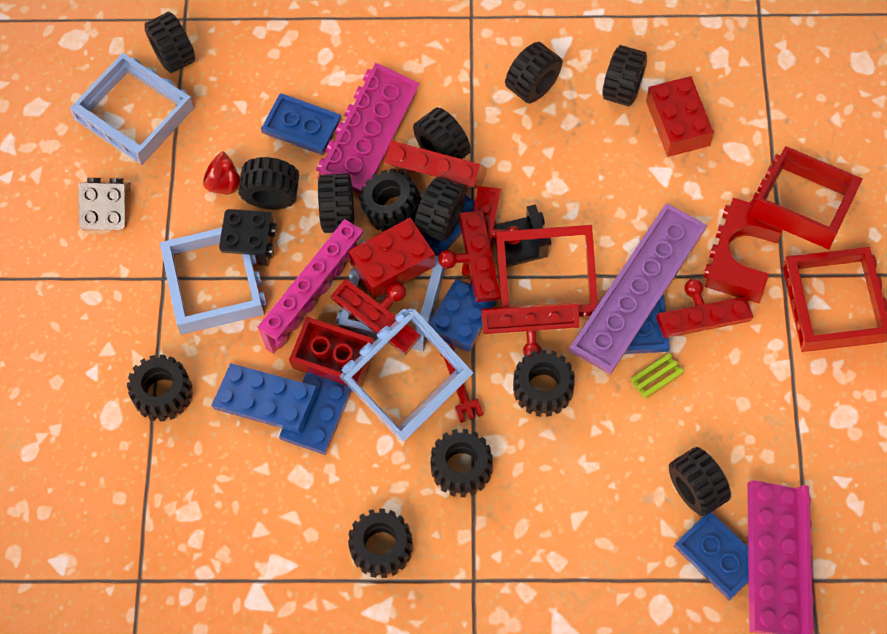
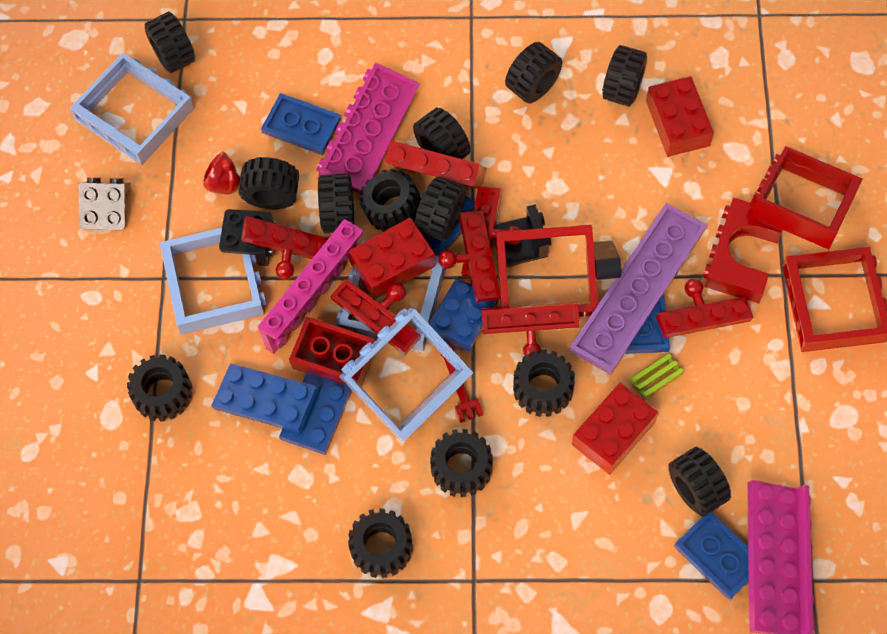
(282, 239): none -> red plate
(606, 260): none -> black beam
(614, 428): none -> red brick

